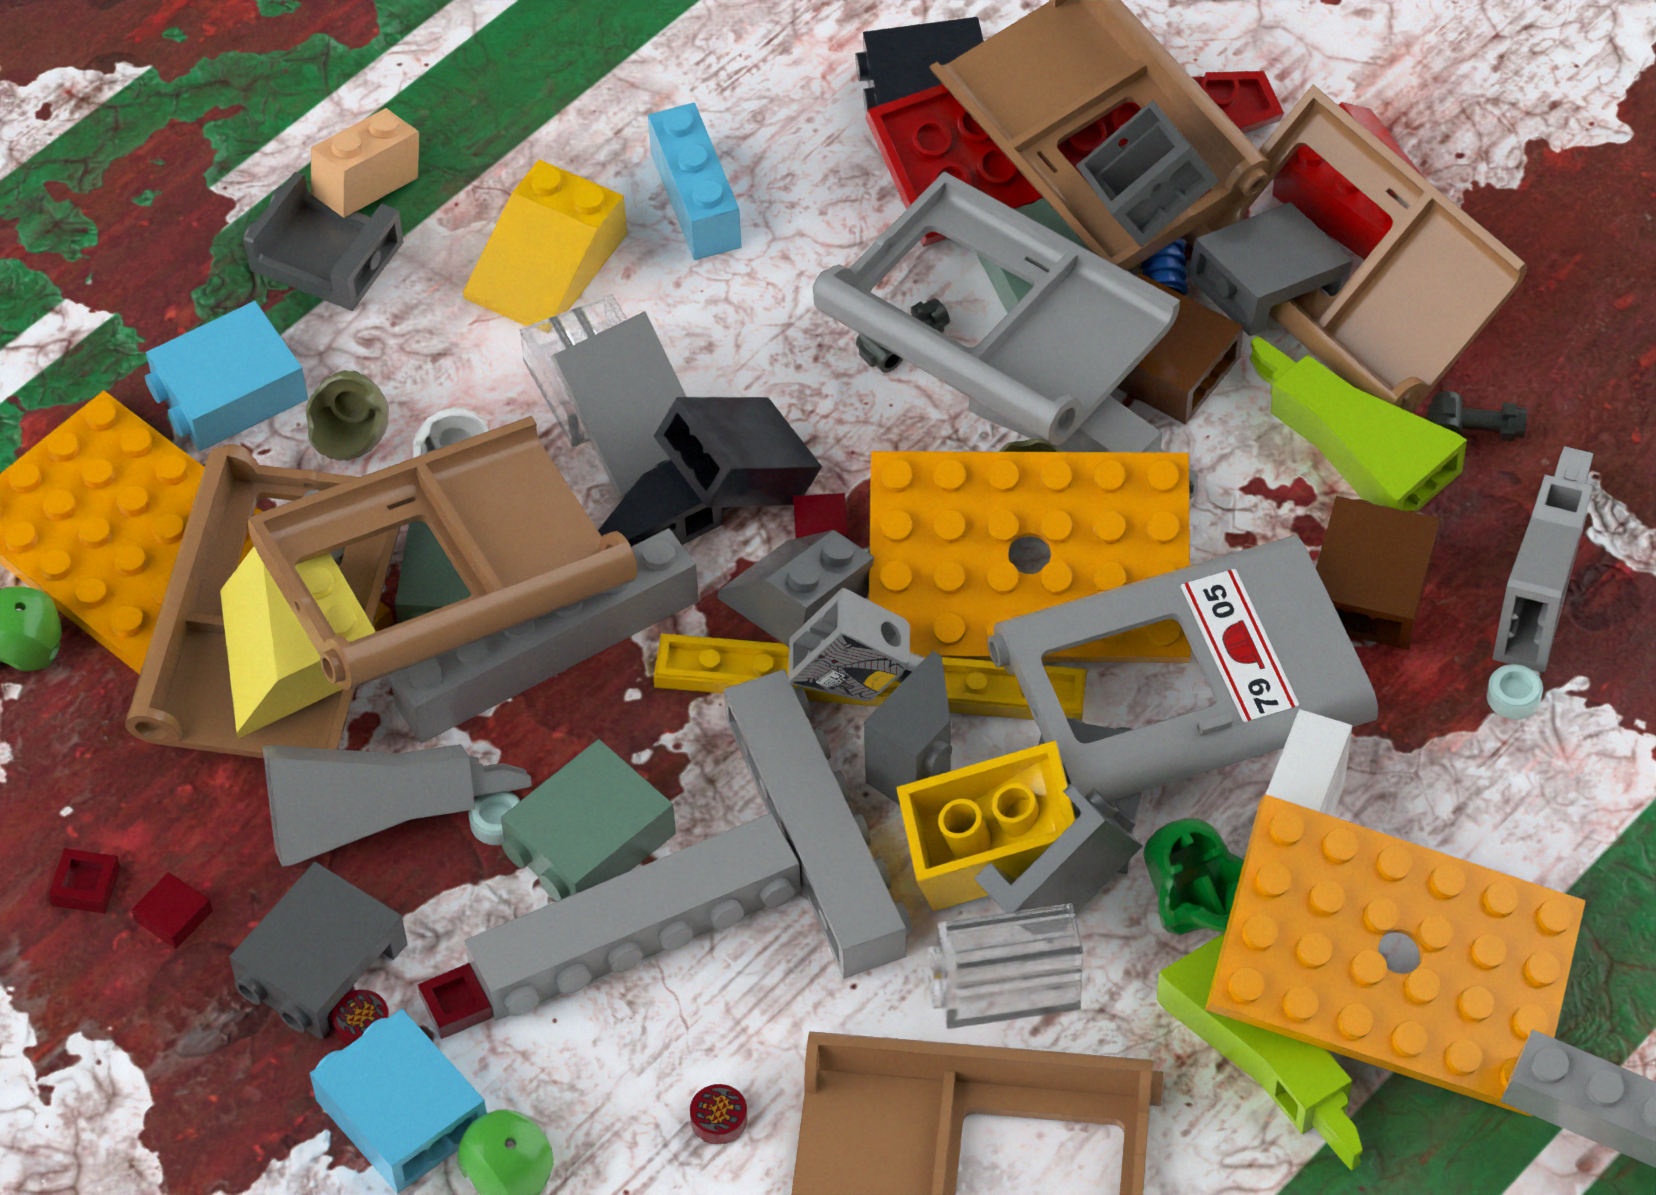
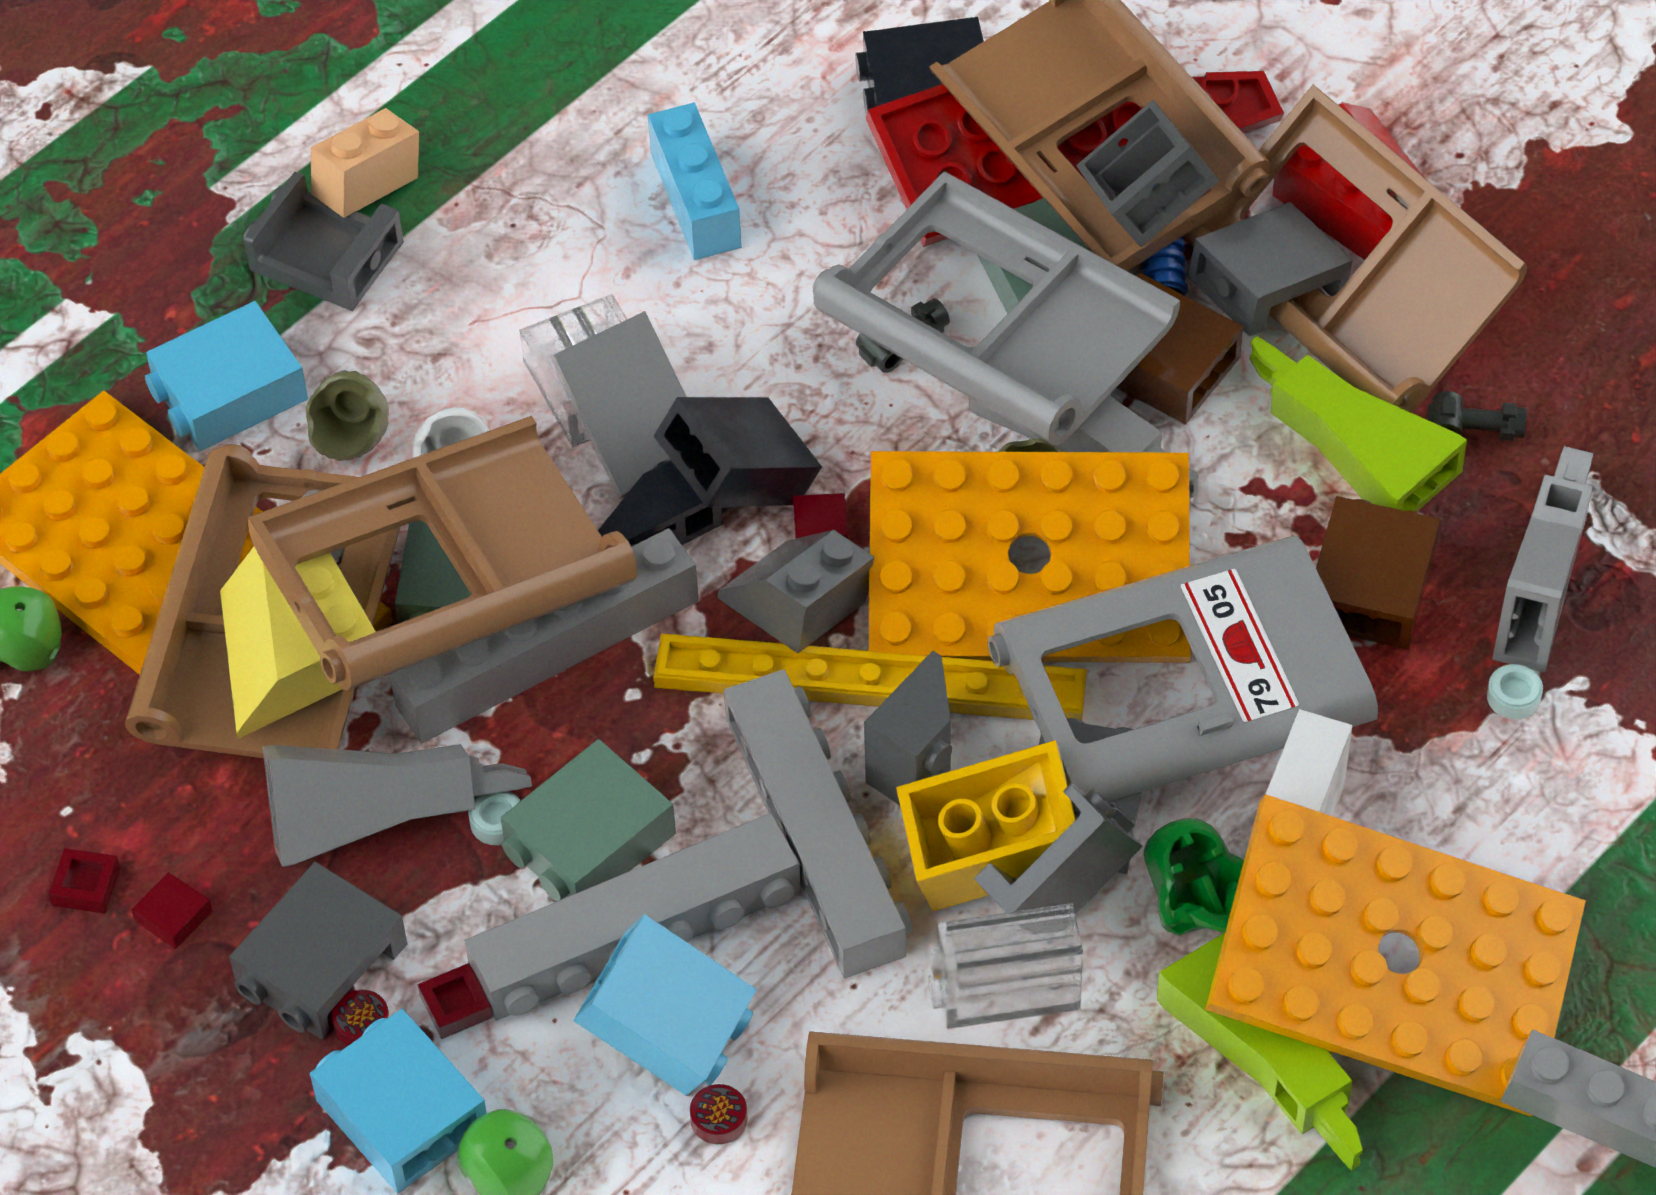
(547, 245): yellow slope -> none
(667, 1006): none -> medium azure brick
(851, 648): light grey torso -> none

